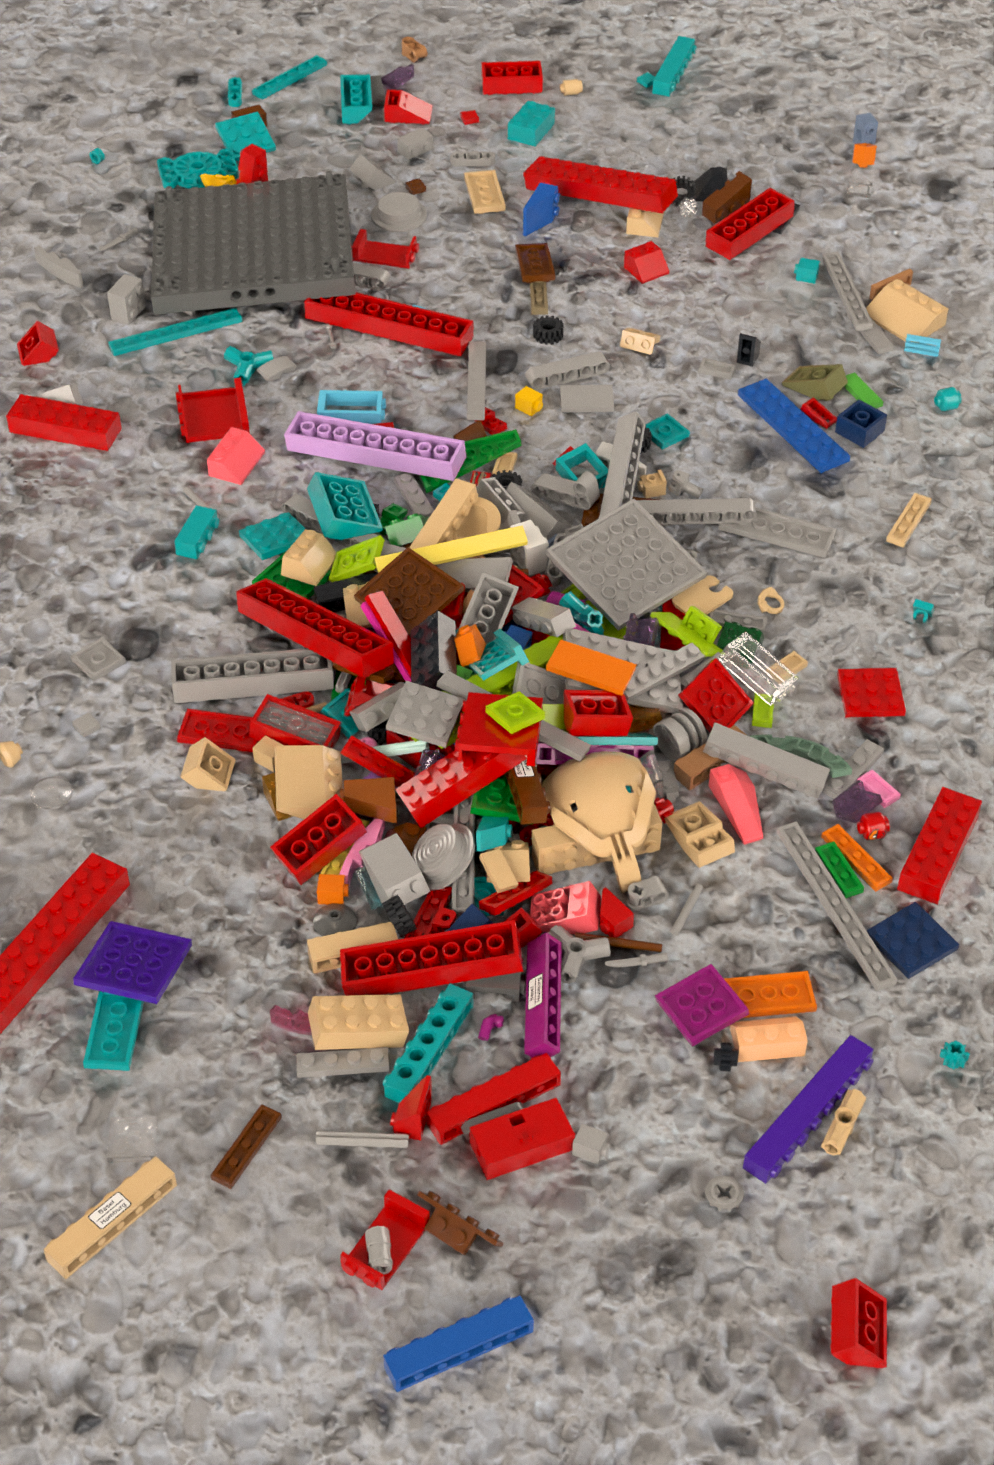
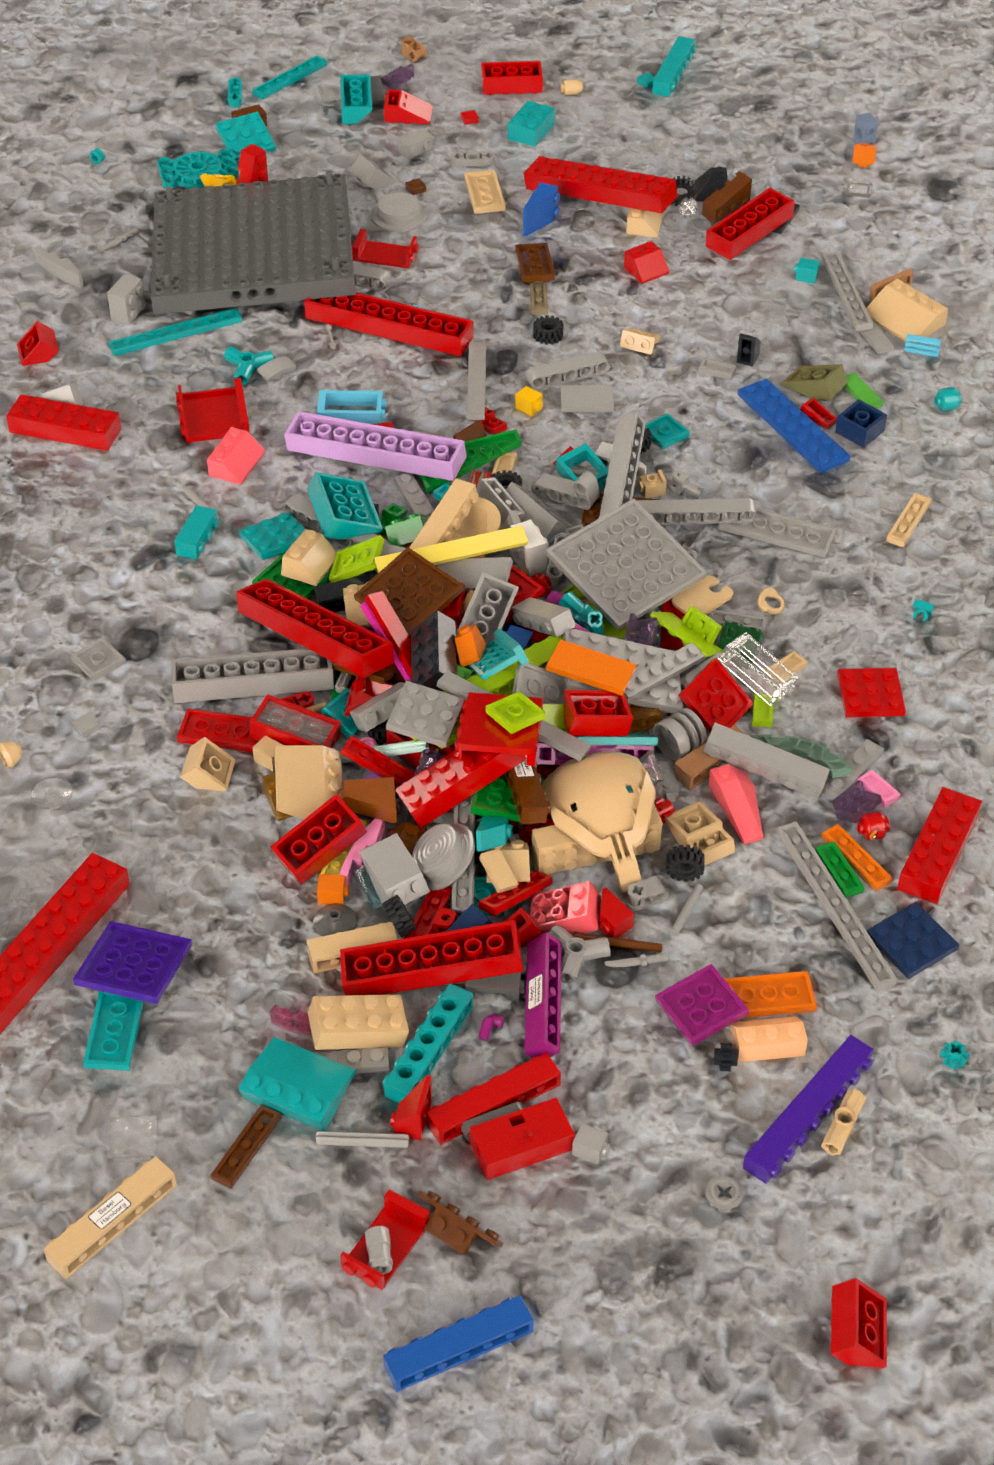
(297, 1083): none -> teal slope
(685, 863): none -> black tyre

